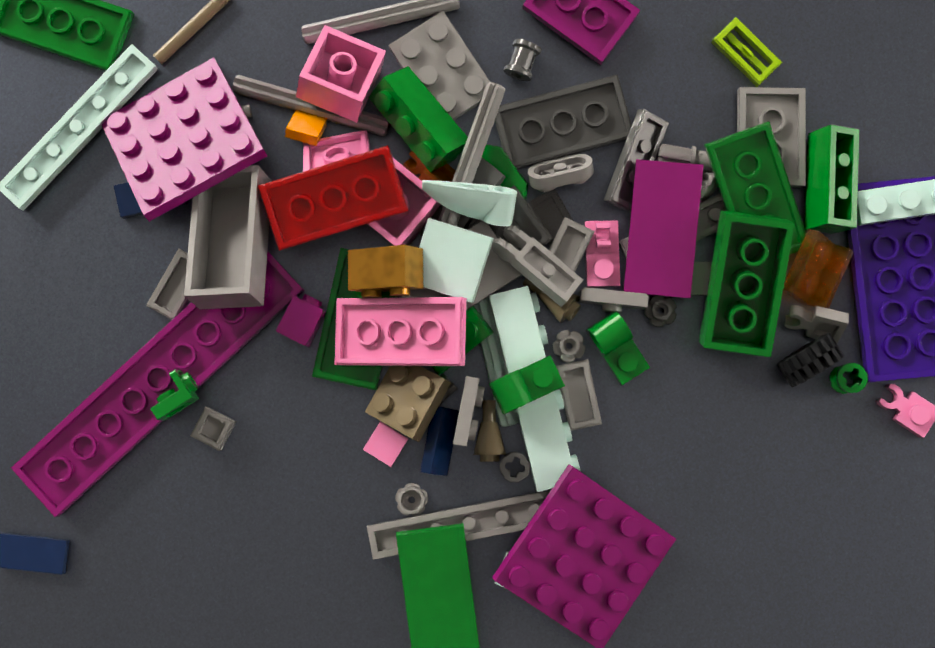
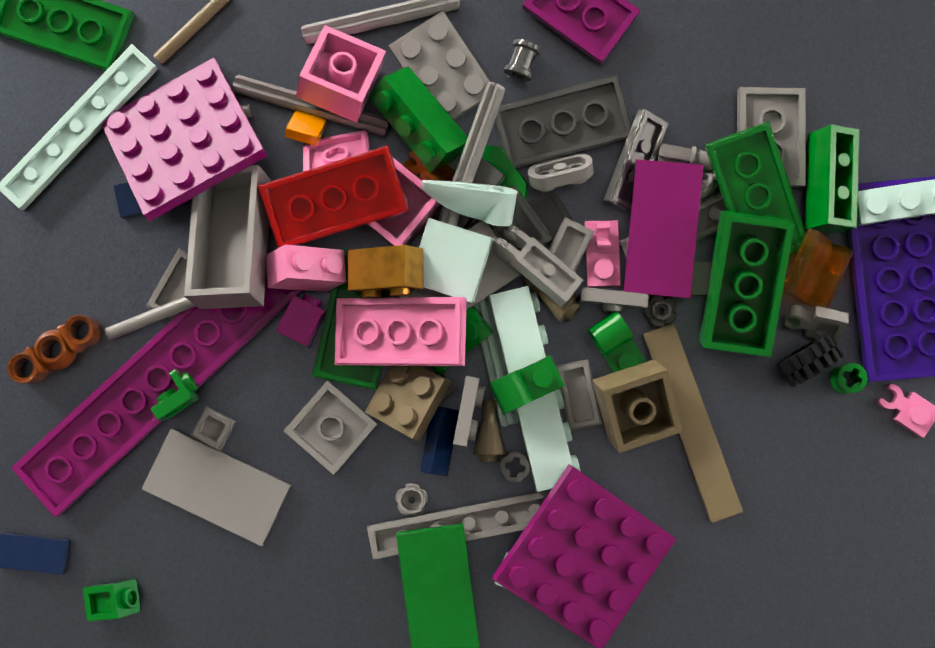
(40, 354): none -> dark orange piece
(111, 600): none -> green bracket
(148, 318): none -> light grey bar
(216, 487): none -> light grey tile
(305, 268): none -> bright pink brick
(330, 427): none -> light grey plate
(385, 444): bright pink tile -> none
(569, 355): light grey plate -> none
(637, 405): none -> dark tan brick
(698, 435): none -> dark tan tile
(737, 60): lime tile -> none

